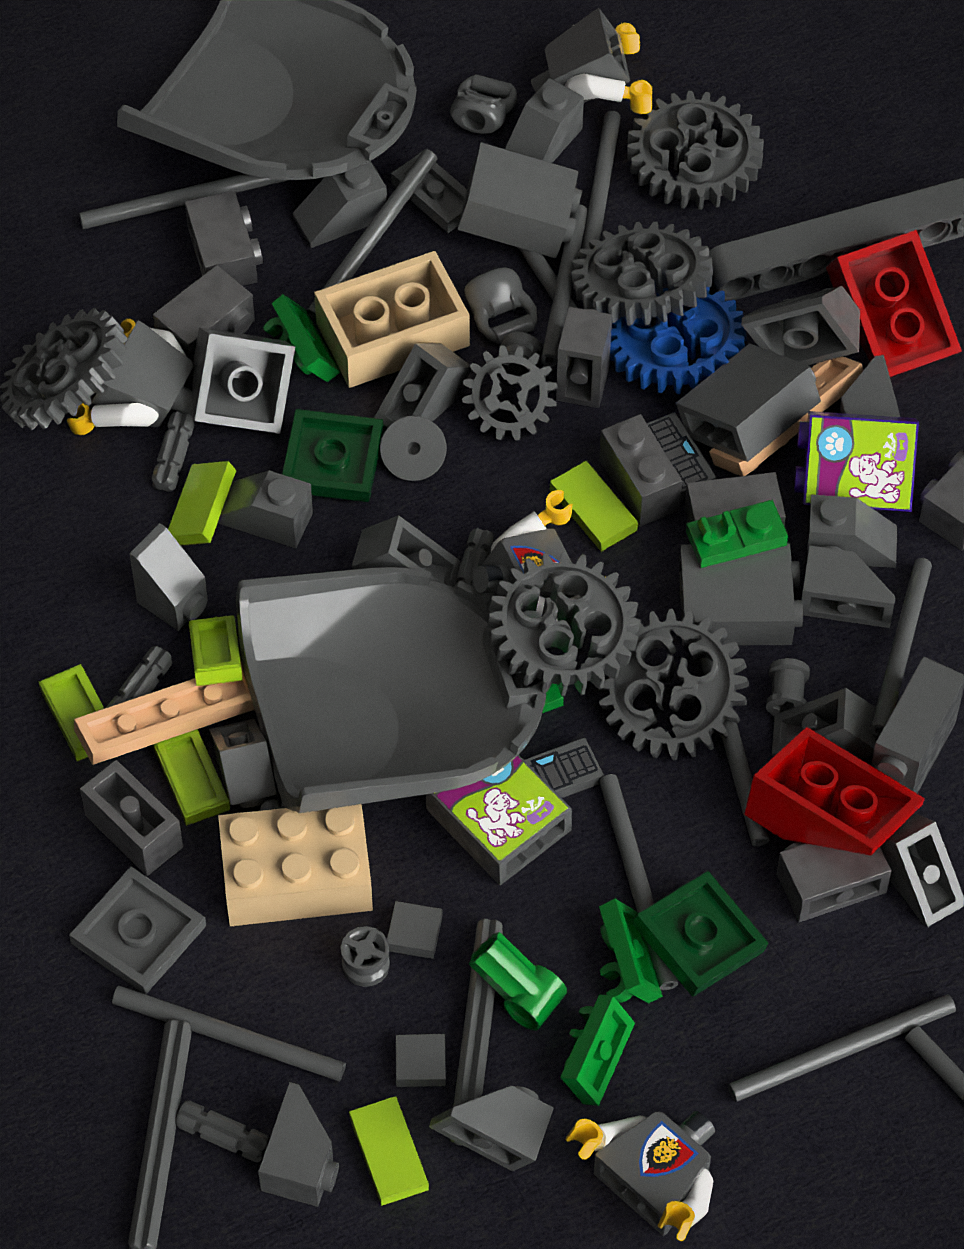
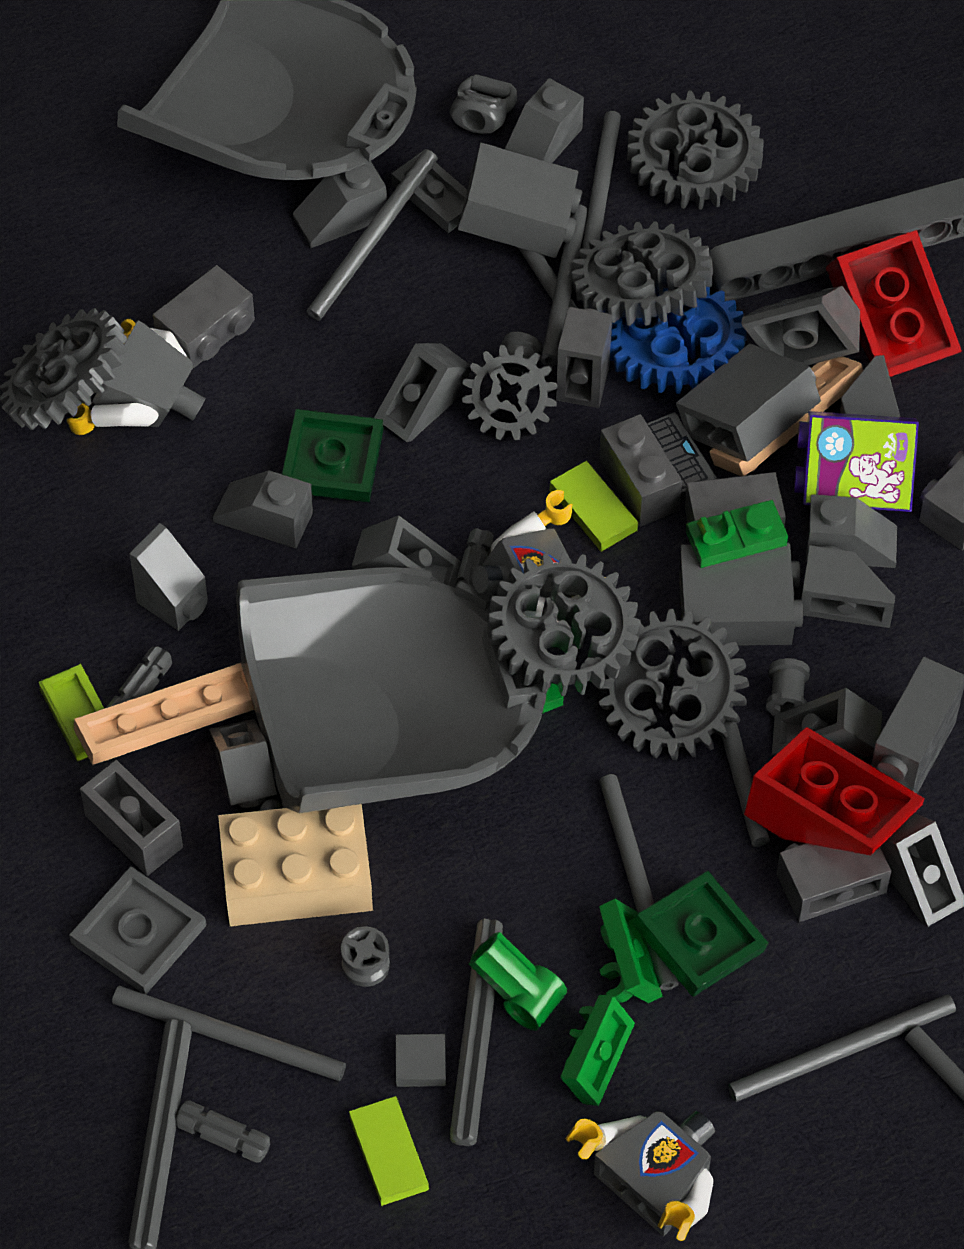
(170, 199): dark grey piece -> none
(172, 451): dark grey axle -> none
(191, 777): lime tile -> none
(201, 502): lime tile -> none
(215, 650): lime tile -> none
(222, 238): flat silver brick -> none
(240, 380): dark grey slope -> none
(299, 331): green plate -> none
(299, 1153): dark grey slope -> none
(382, 315): tan brick -> none
(413, 448): dark grey piece -> none
(414, 929): dark grey tile -> none
(496, 294): dark grey piece -> none
(499, 1126): dark grey slope -> none
(503, 818): brick -> none
(568, 768): tile -> none
(593, 62): dark grey torso -> none
(901, 644): dark grey piece -> none

